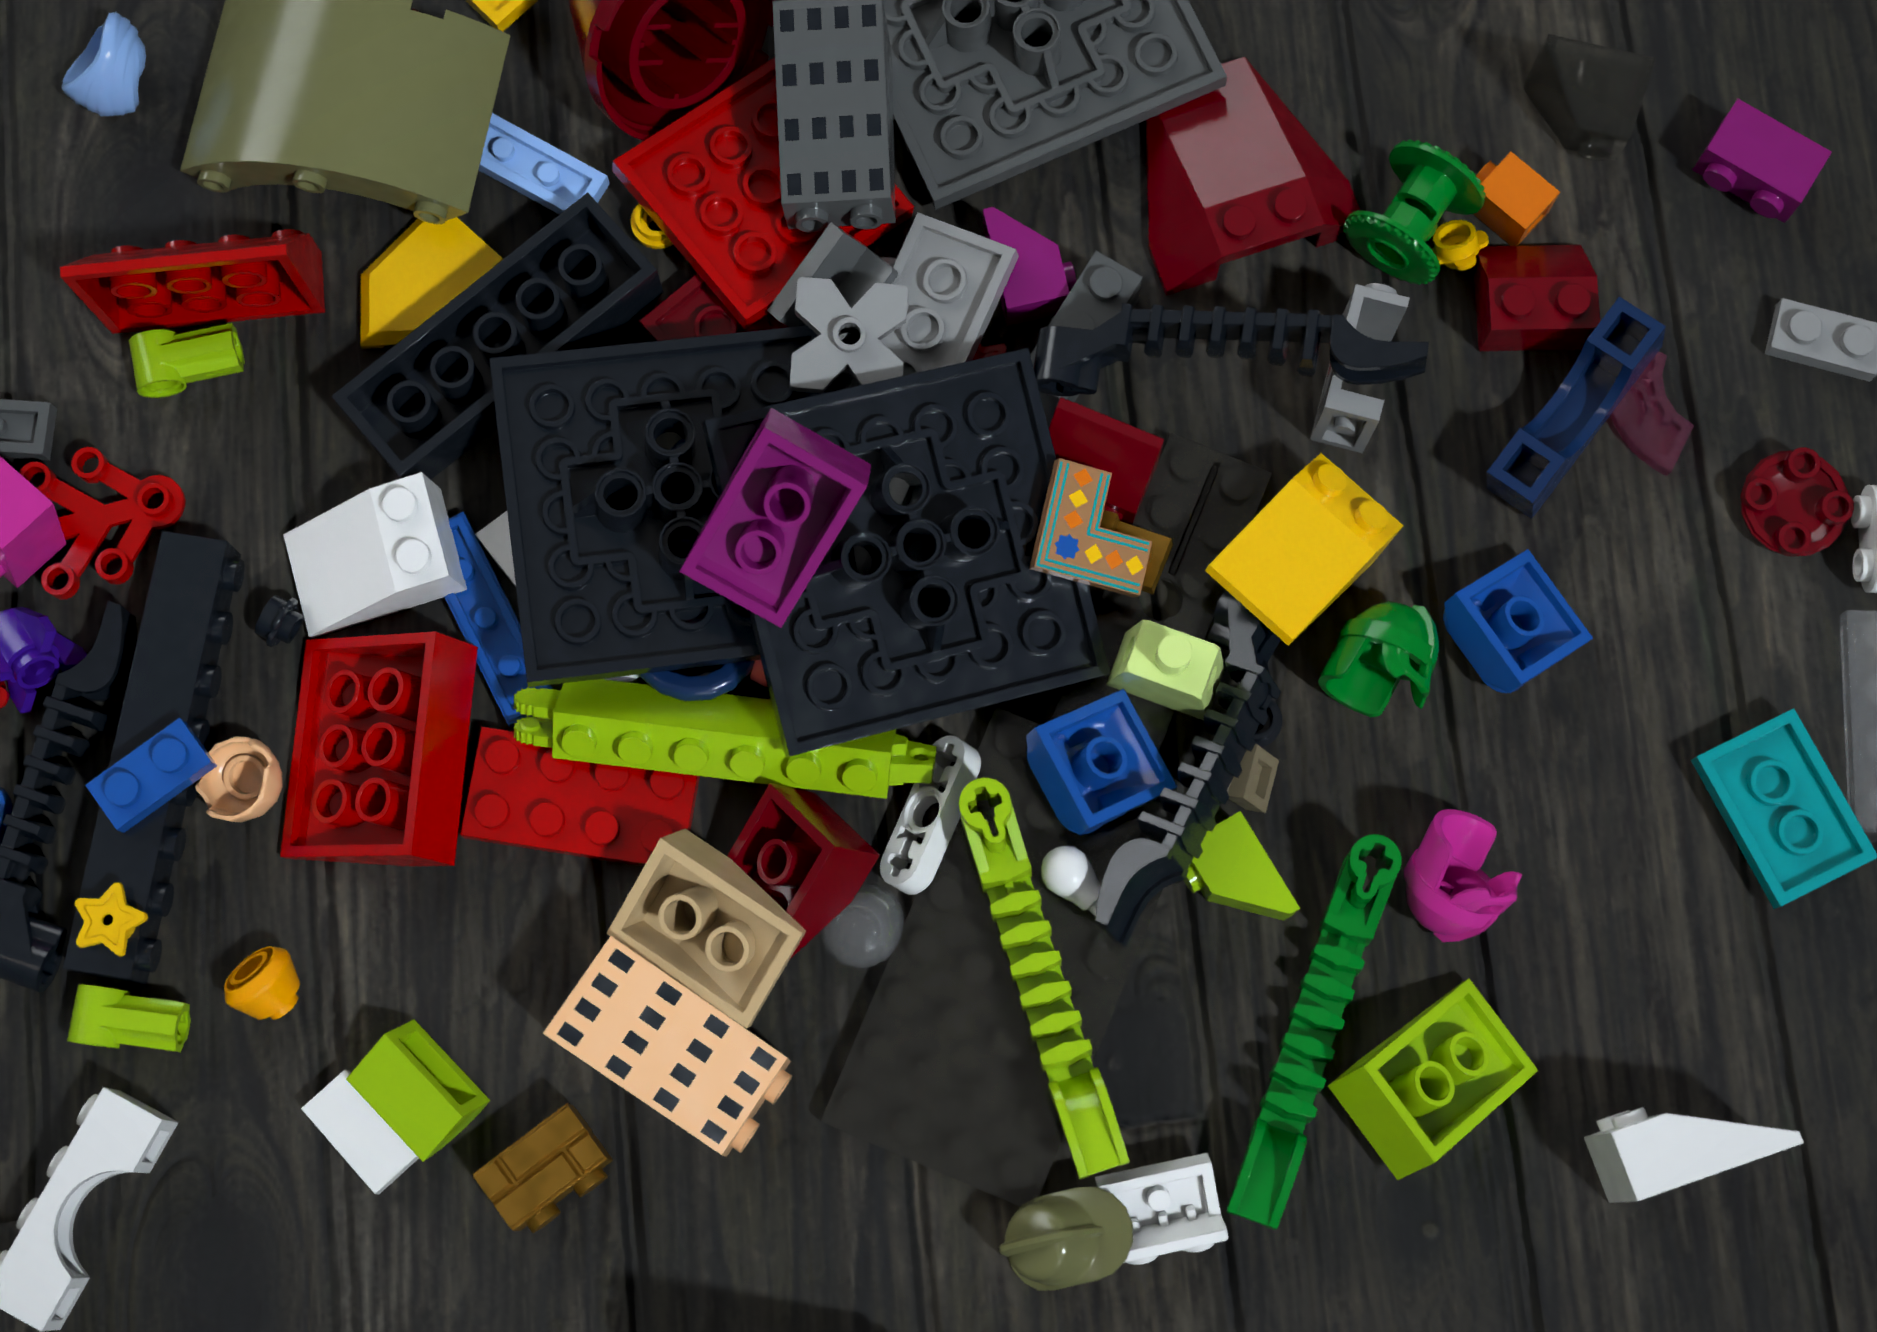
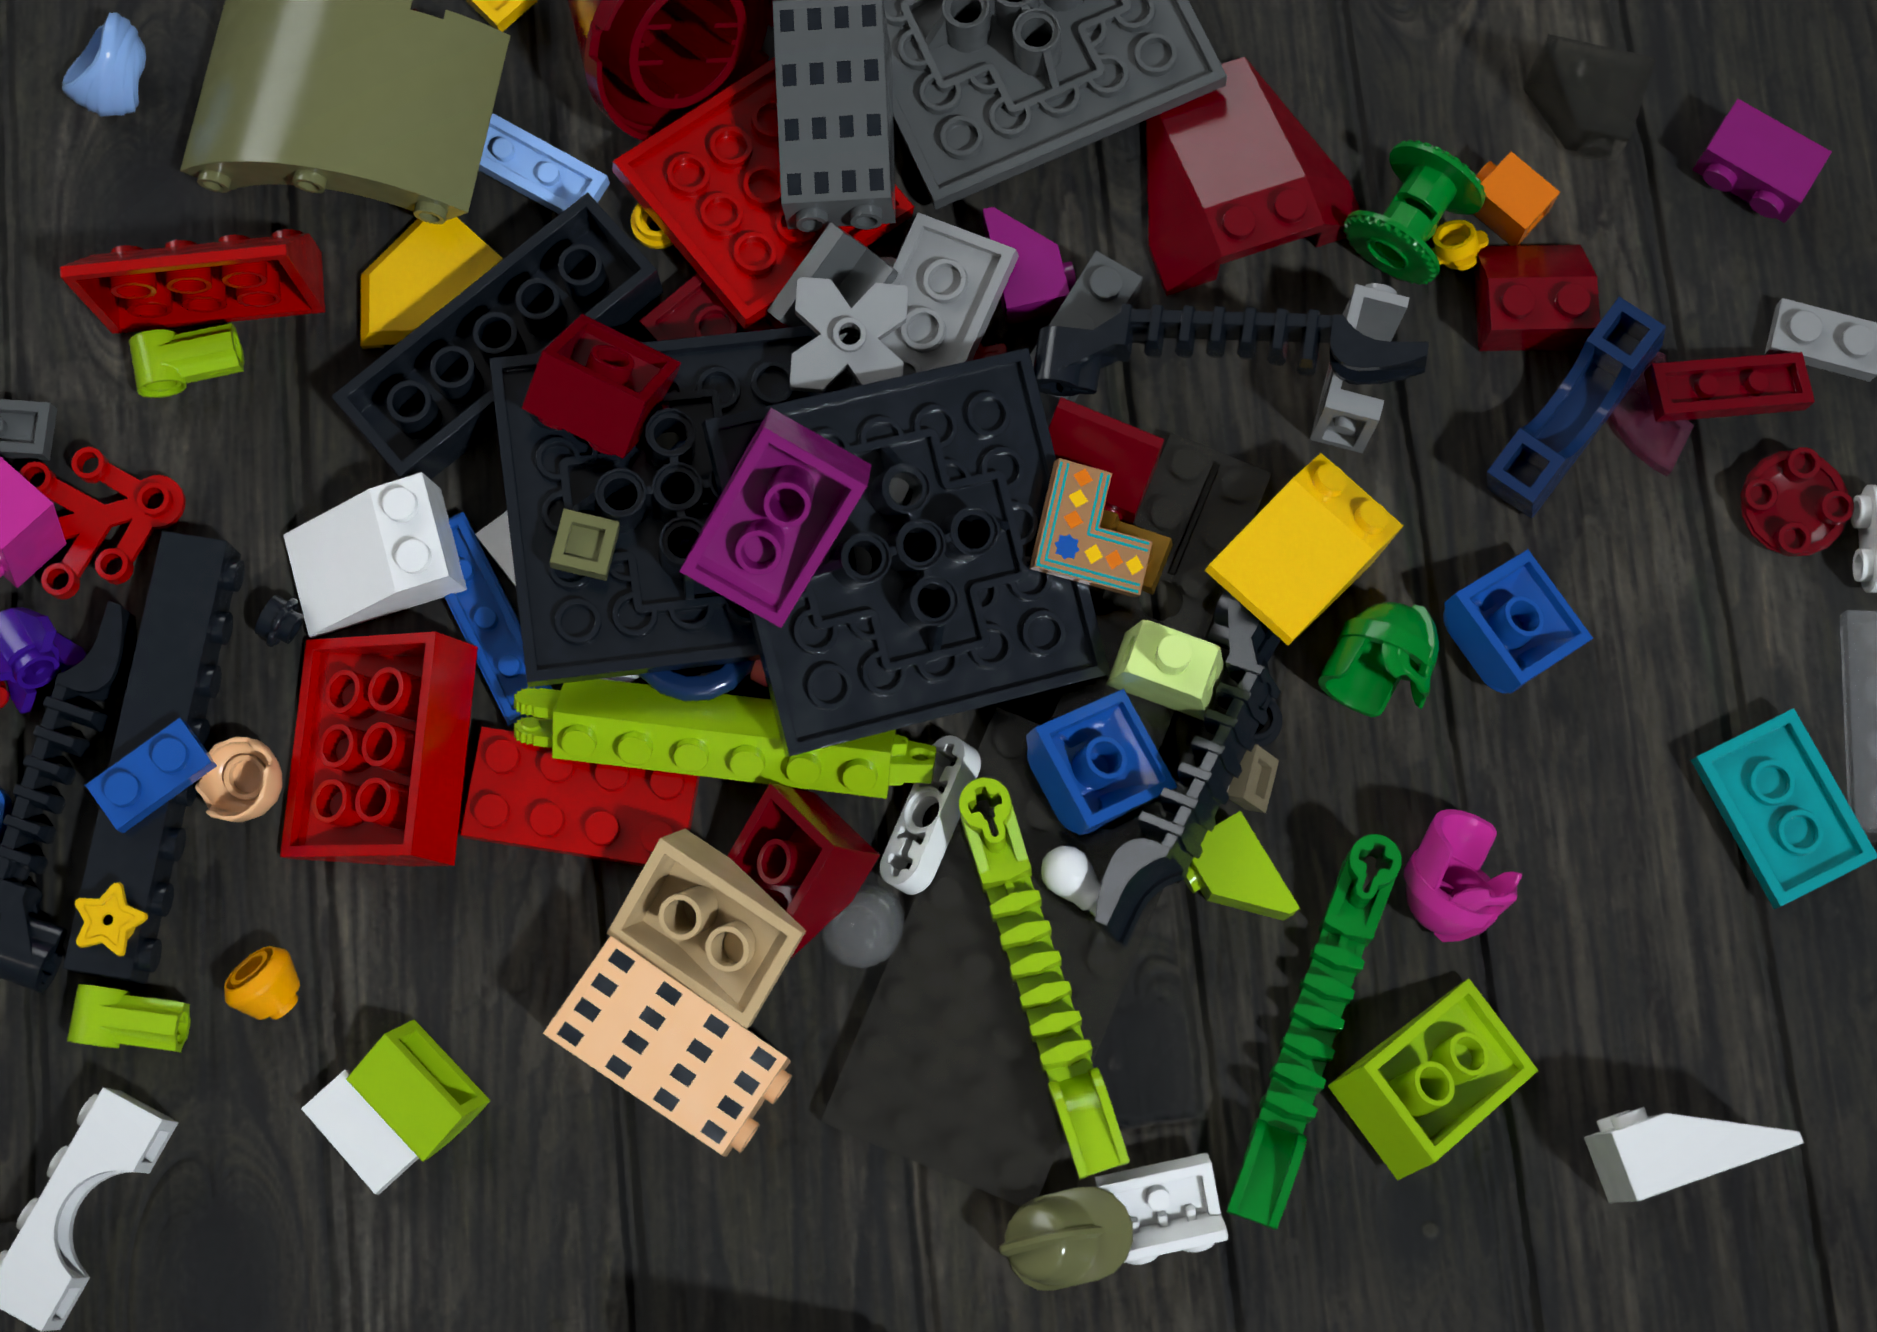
(544, 1169): pearl gold brick -> none
(584, 544): none -> olive plate
(599, 385): none -> dark red slope
(1728, 387): none -> dark red plate

